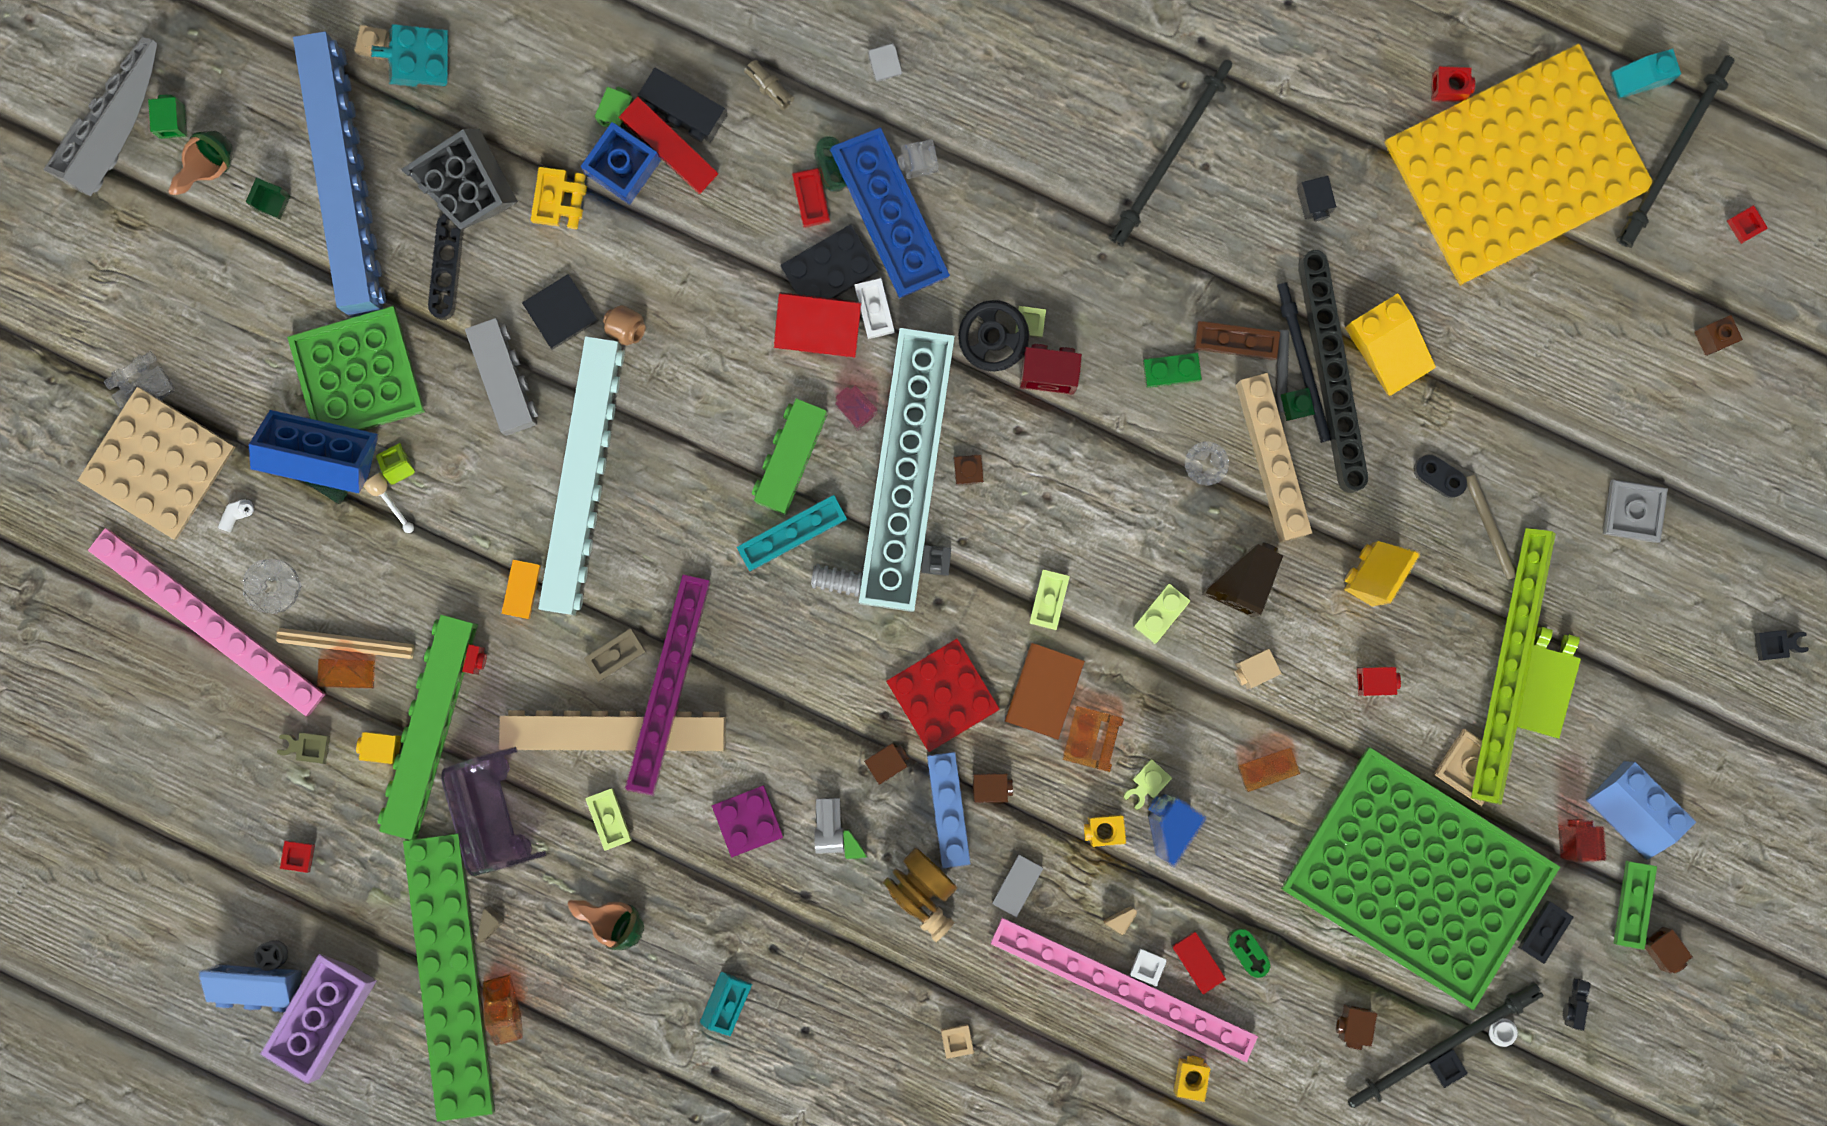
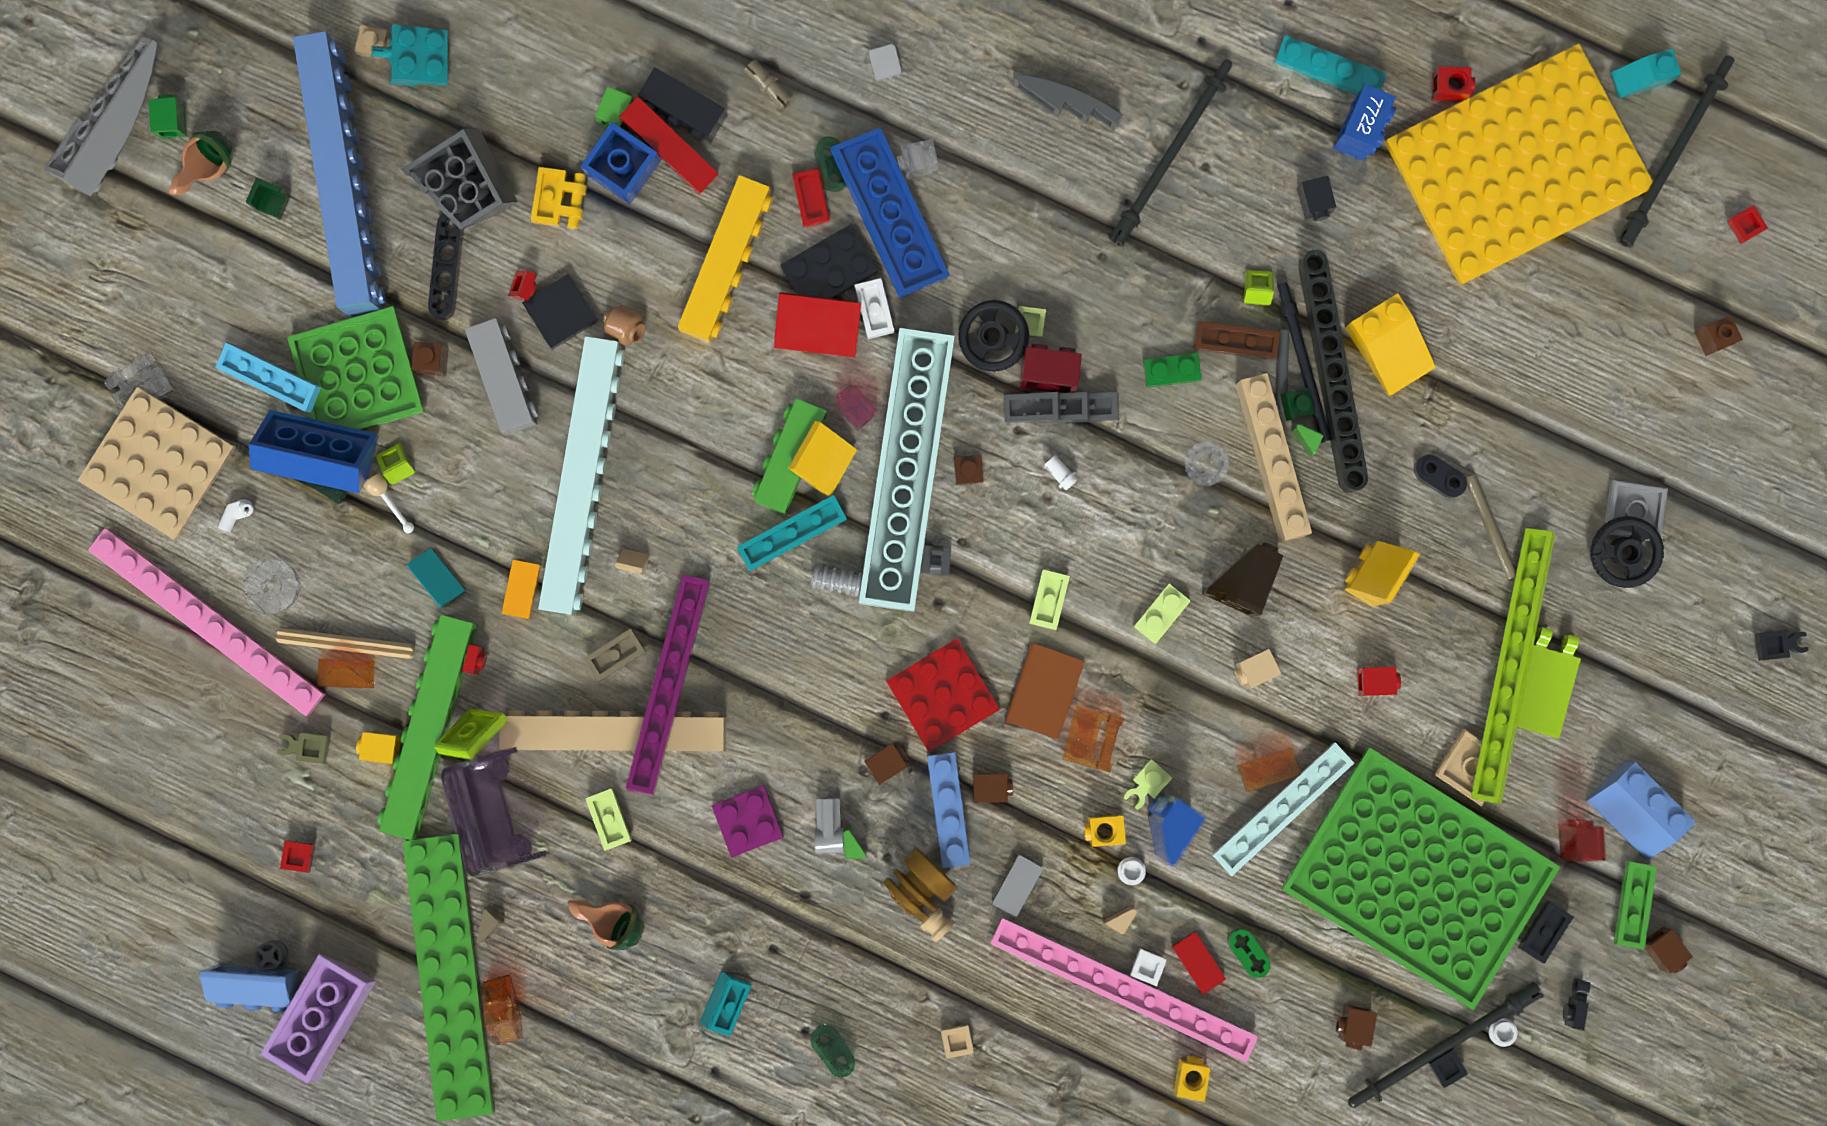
(268, 377): none -> medium azure plate
(429, 358): none -> reddish brown brick
(436, 578): none -> teal slope
(470, 733): none -> lime tile
(523, 285): none -> red plate
(632, 561): none -> tan slope
(725, 259): none -> yellow brick
(822, 458): none -> yellow tile
(832, 1050): none -> clear green plate
(1057, 97): none -> dark grey slope
(1061, 407): none -> dark grey slope
(1061, 472): none -> white pin
(1131, 870): none -> white plate
(1258, 287): none -> lime slope
(1282, 809): none -> light aqua plate
(1307, 438): none -> bright green slope
(1327, 66): none -> teal plate
(1365, 122): none -> blue brick
(1636, 573): none -> black wheel

